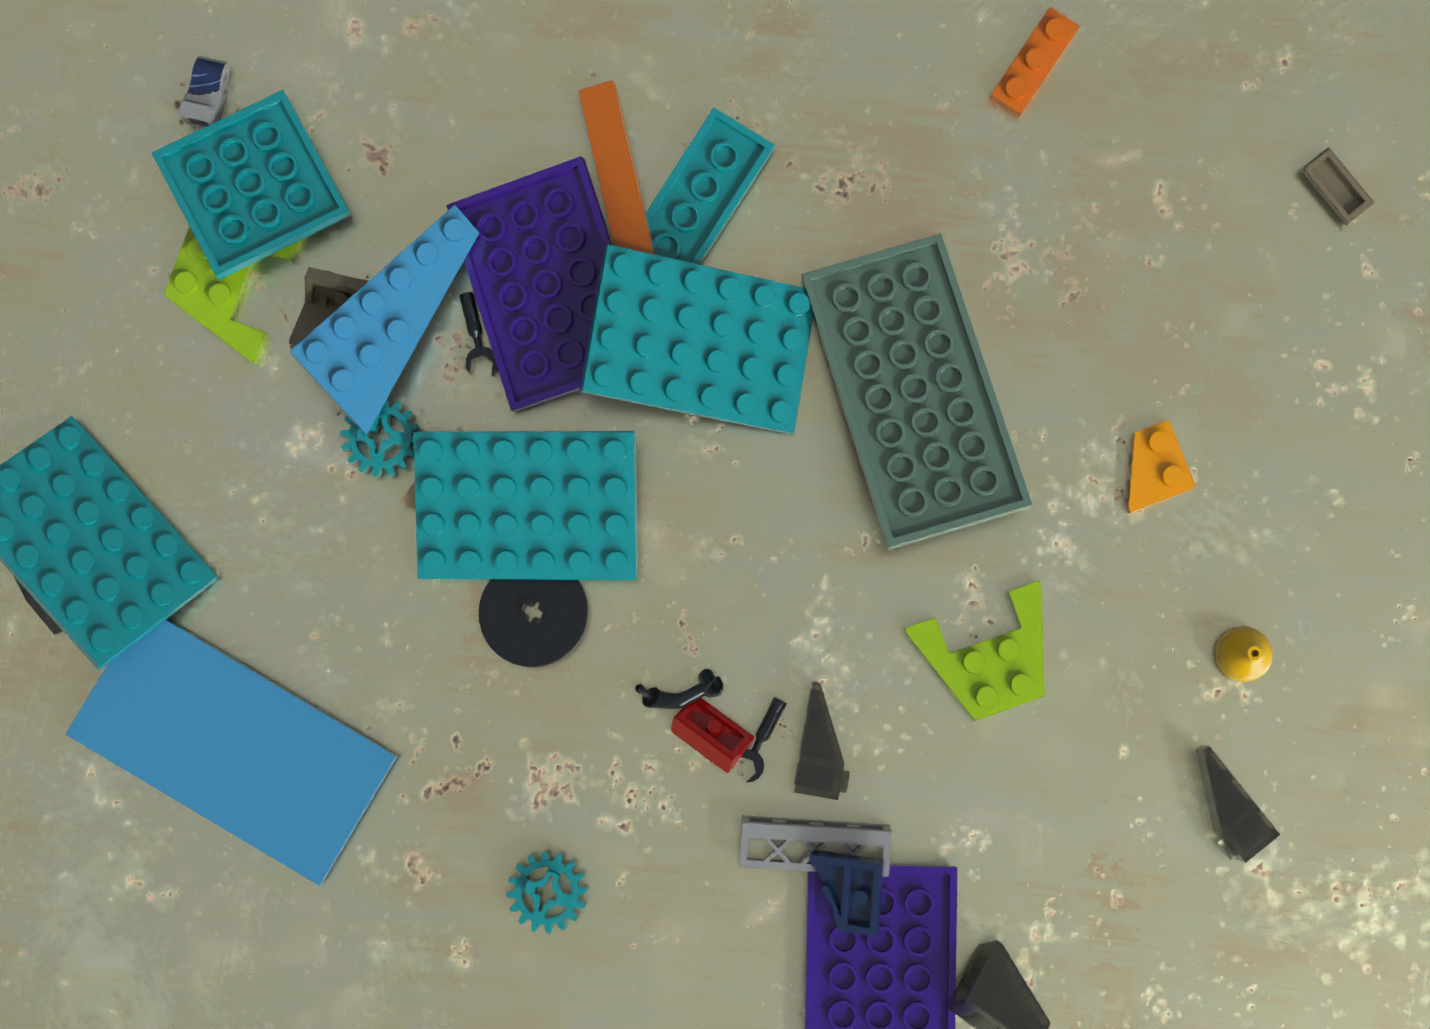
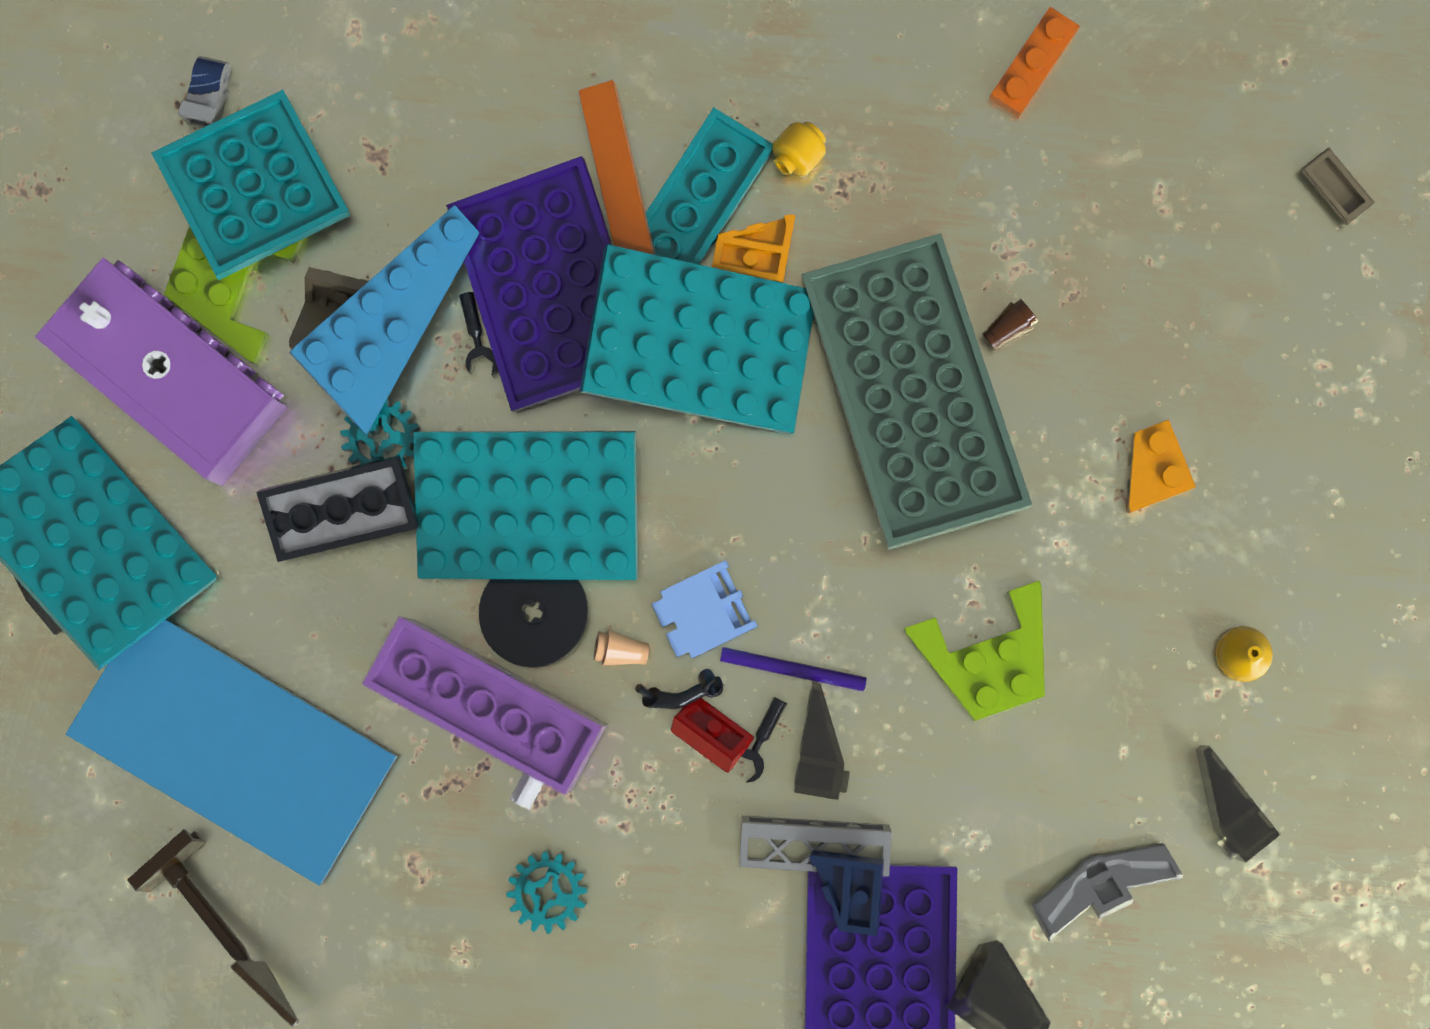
(163, 370): none -> medium lavender piece
(169, 865): none -> dark brown piece
(338, 508): none -> black piece
(486, 707): none -> medium lavender piece
(618, 649): none -> light nougat cone
(702, 612): none -> light blue plate
(757, 250): none -> light orange wing
(793, 669): none -> dark purple bar
(799, 148): none -> yellow head
(1010, 324): none -> reddish brown cone
(1104, 885): none -> light grey plate

